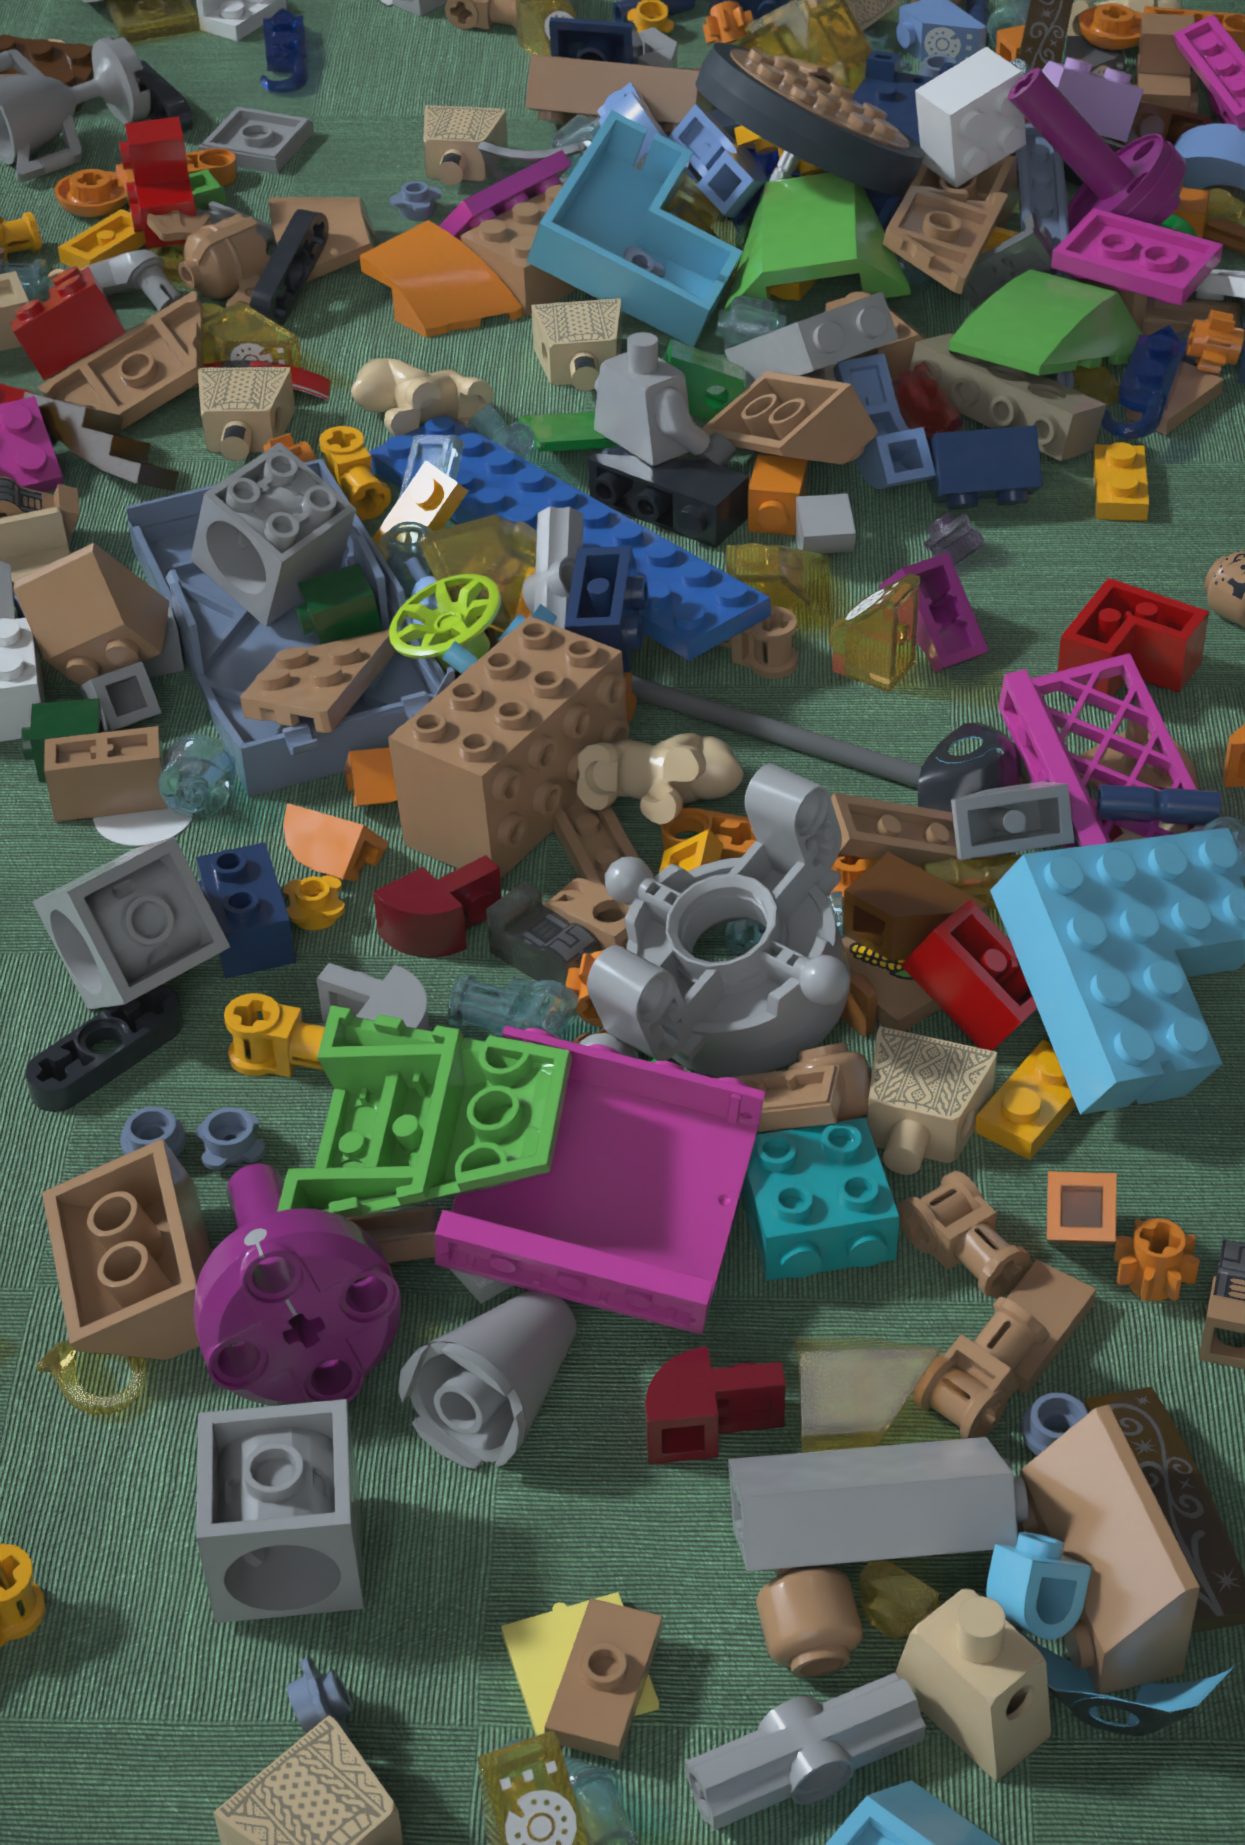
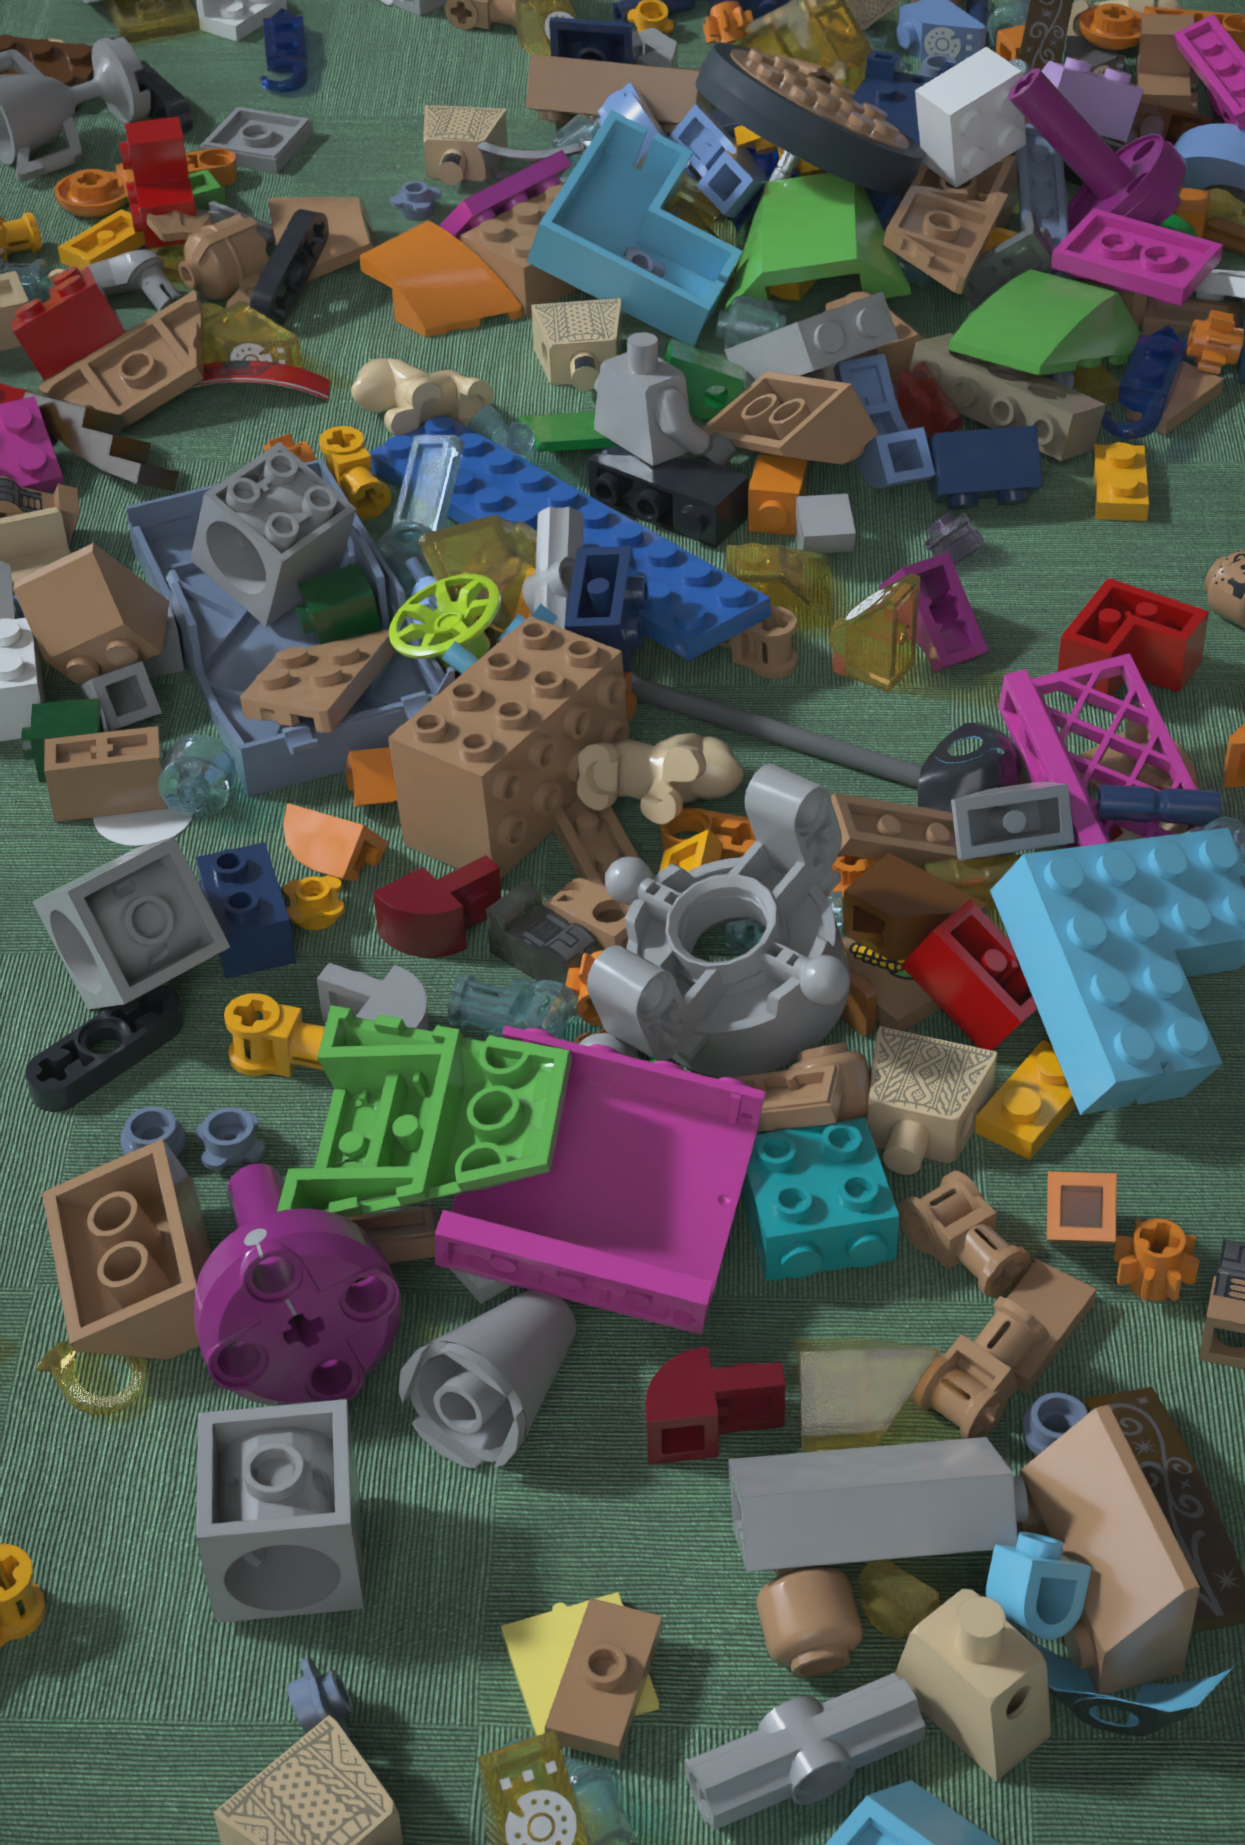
(244, 408): tan torso -> none
(427, 500): plate -> none

